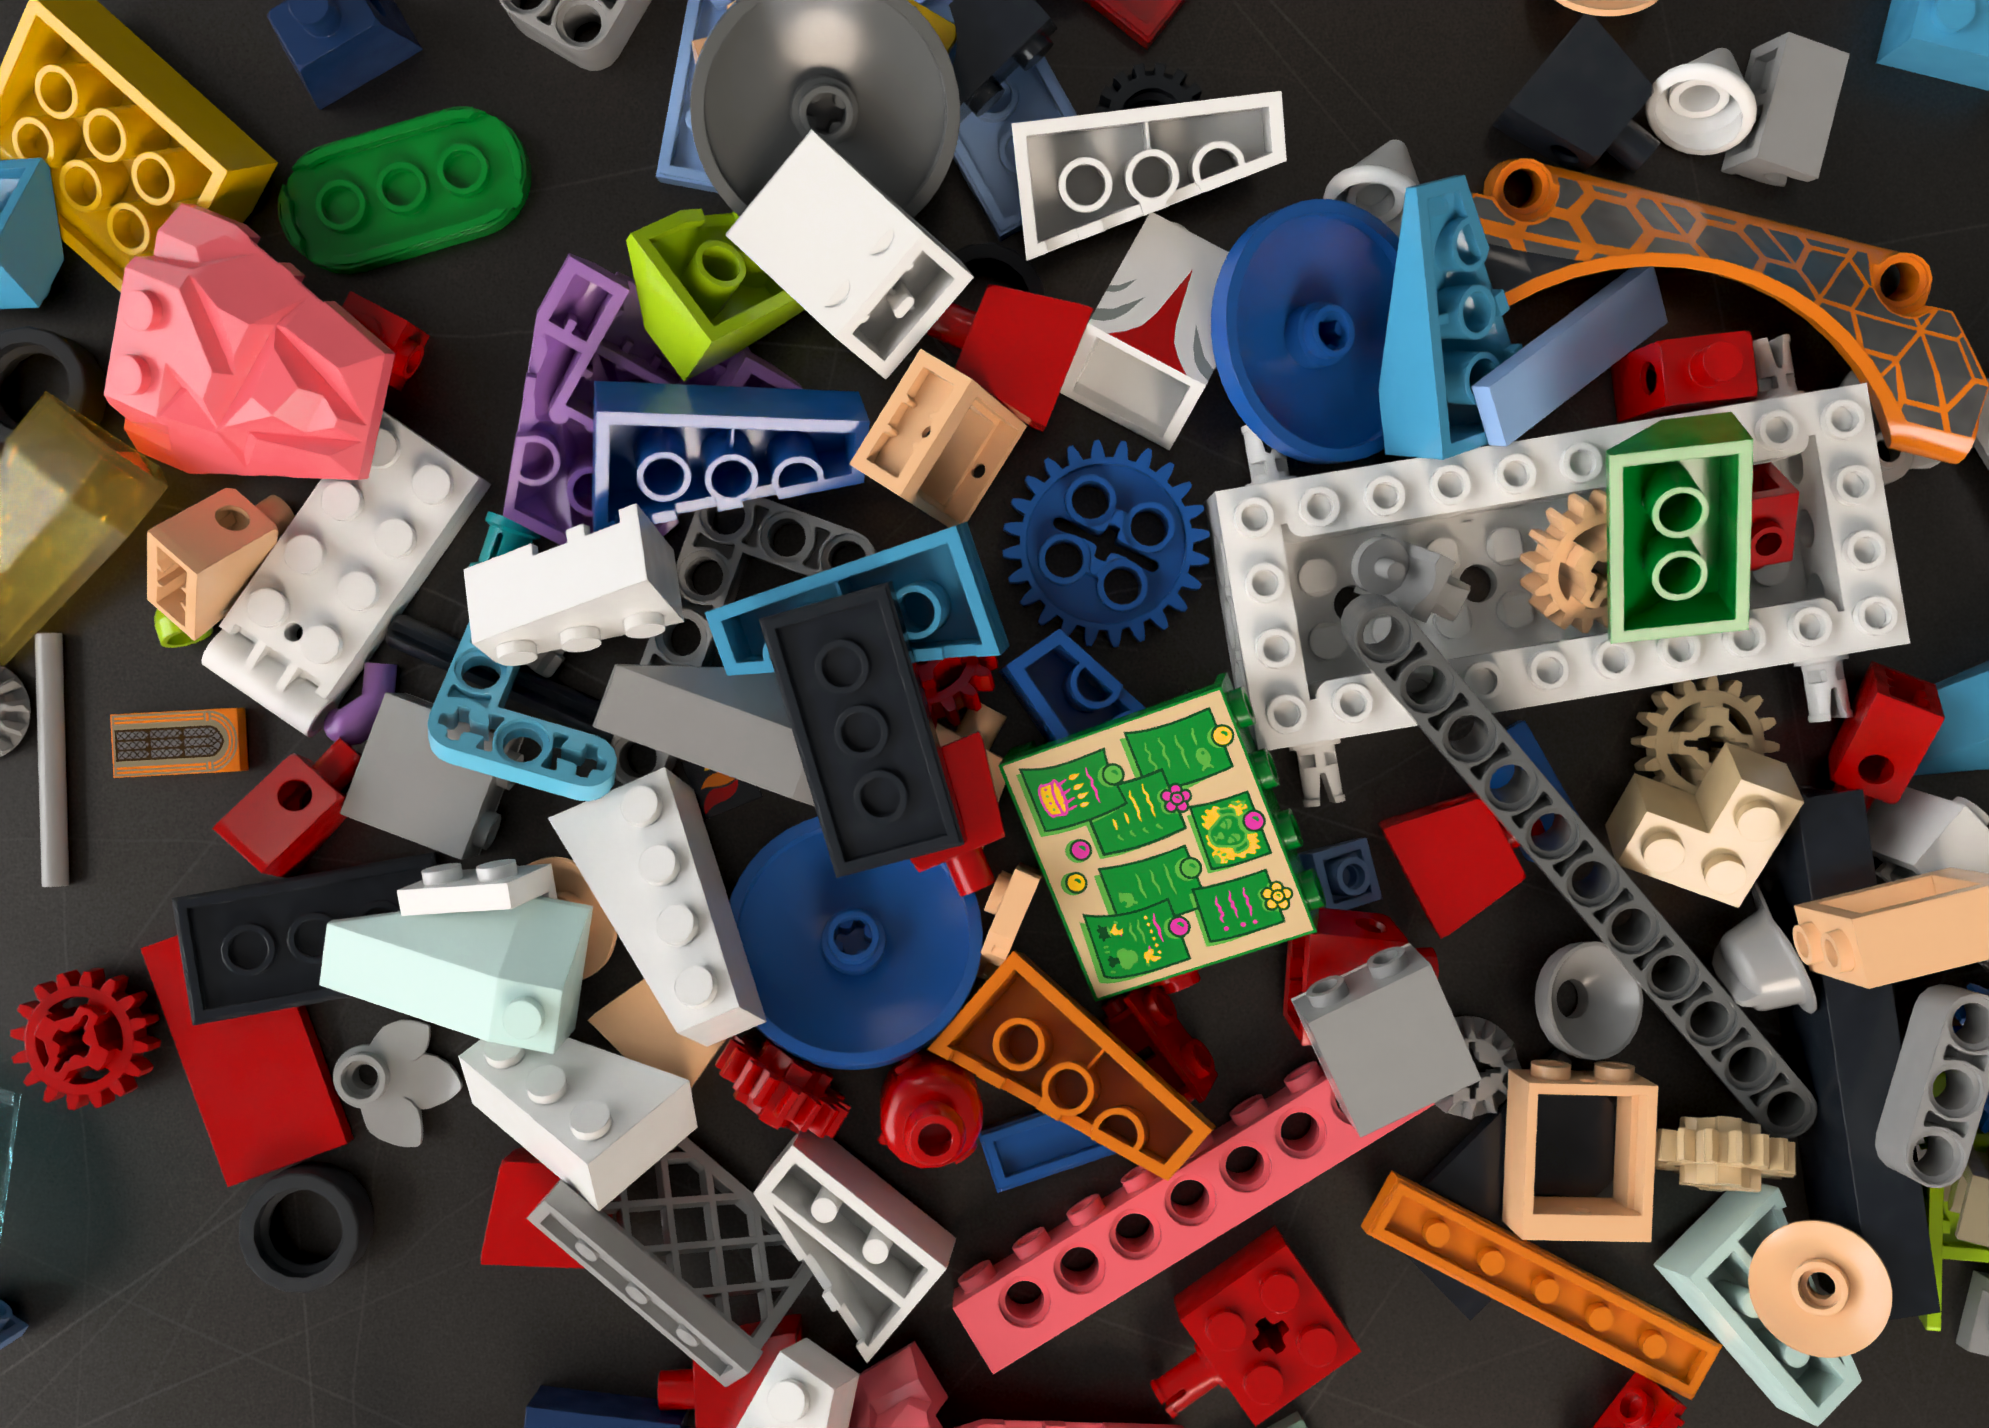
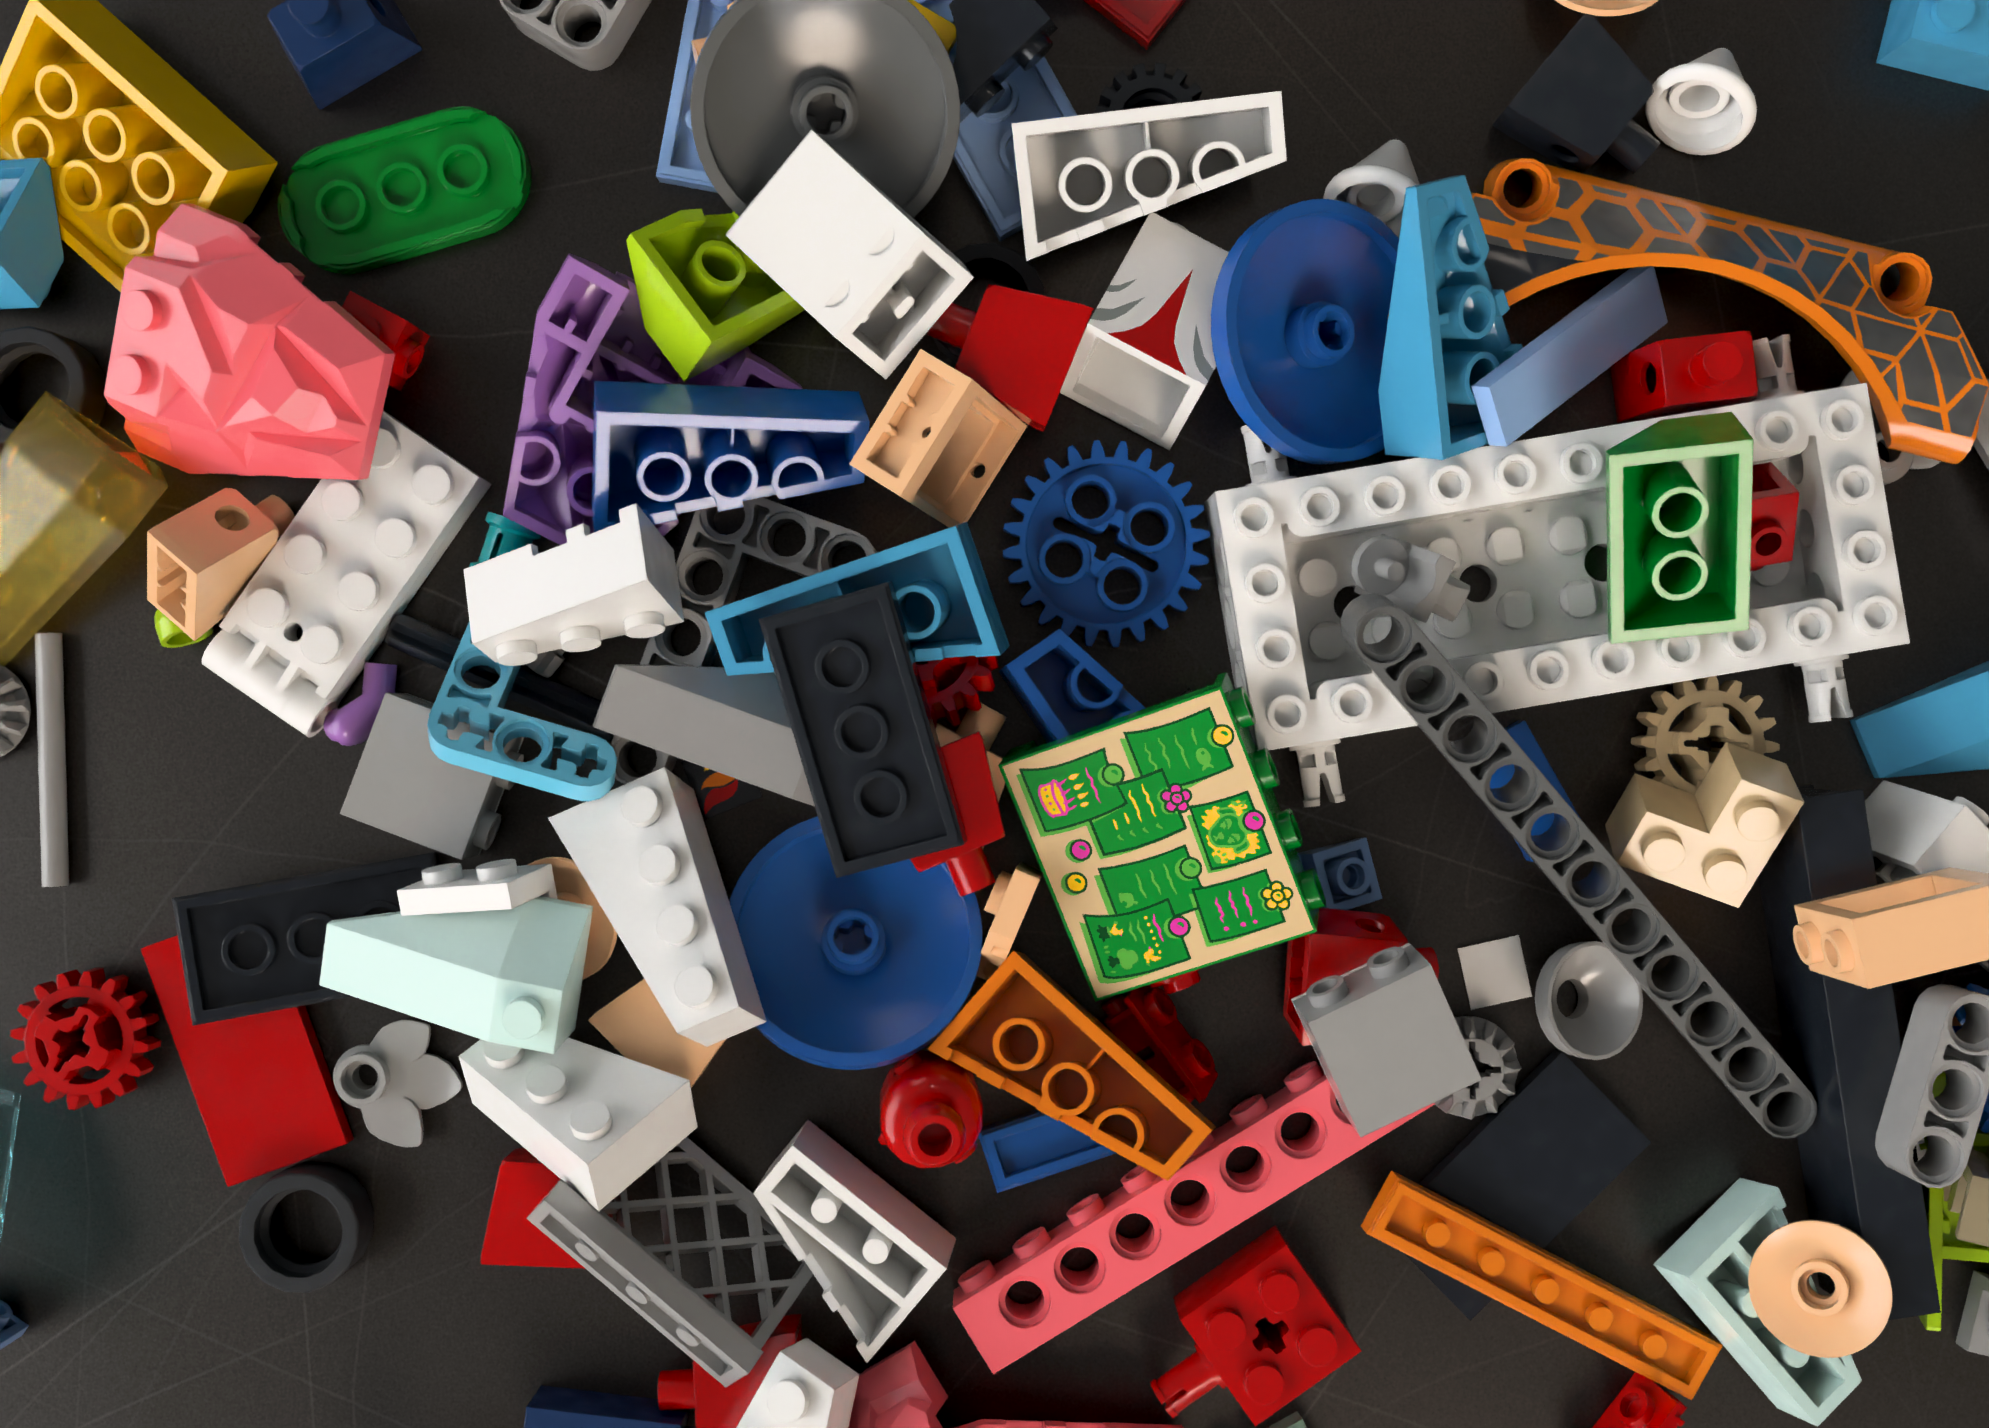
(179, 742): tile -> none
(270, 821): red torso -> none
(782, 1087): red gear -> none
(1455, 858): red torso -> none
(1494, 972): none -> white sticker
(1571, 564): light nougat gear -> none
(1615, 1219): light nougat window -> none
(1723, 1154): tan gear -> none
(1761, 965): light grey piece -> none
(1796, 103): light grey hinge -> none
(1891, 719): red torso -> none

